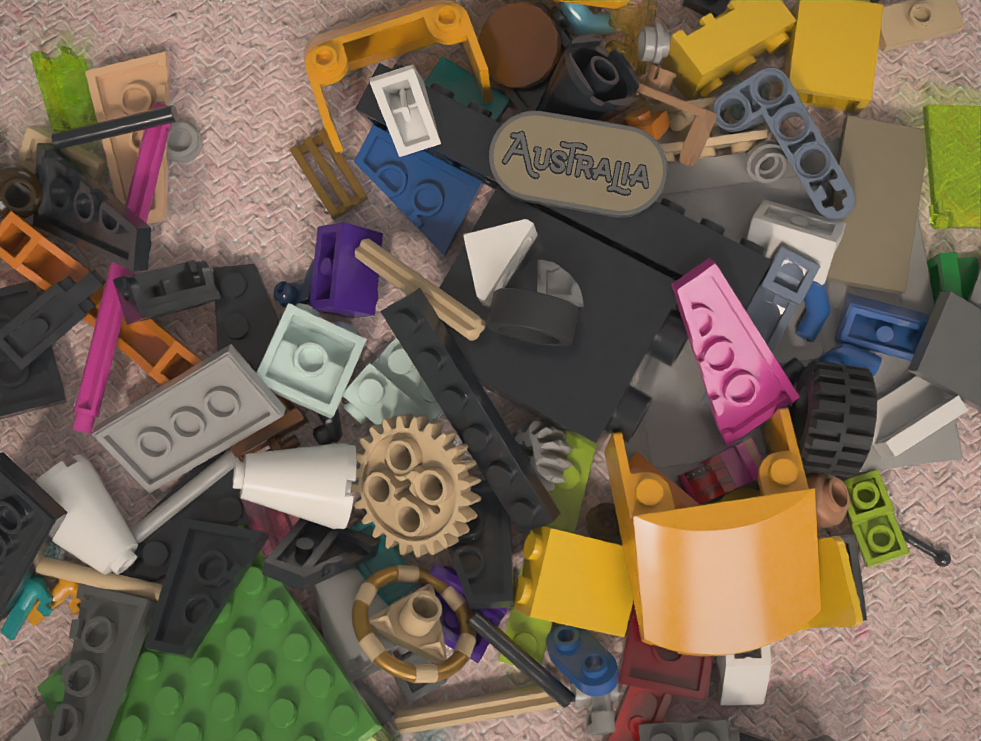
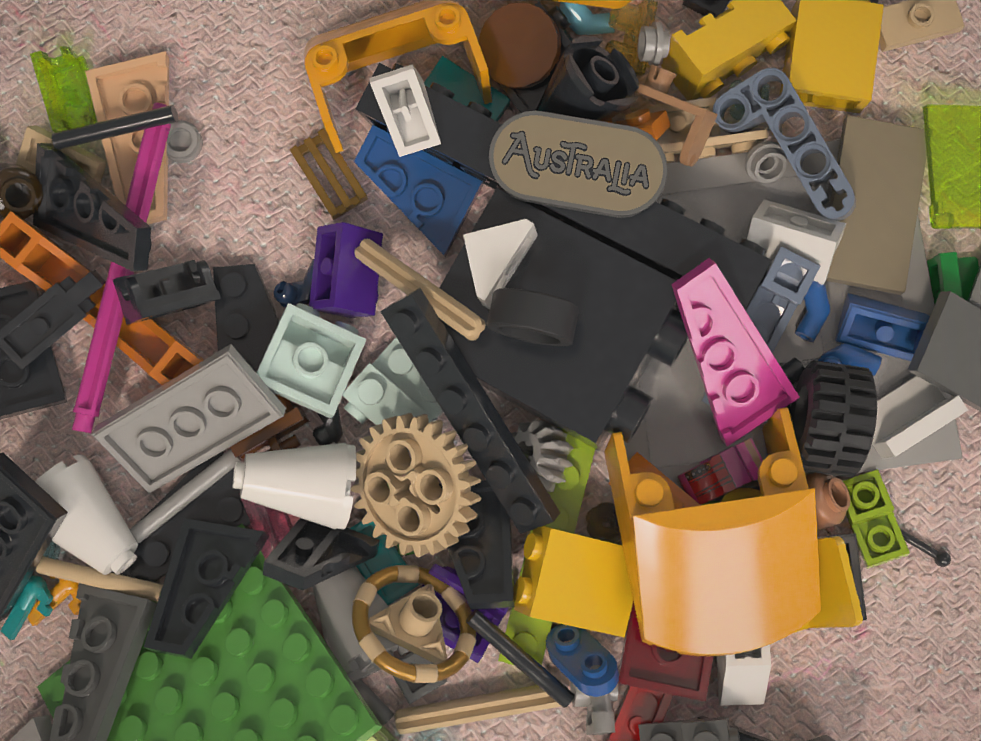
(558, 283): light grey tile -> none

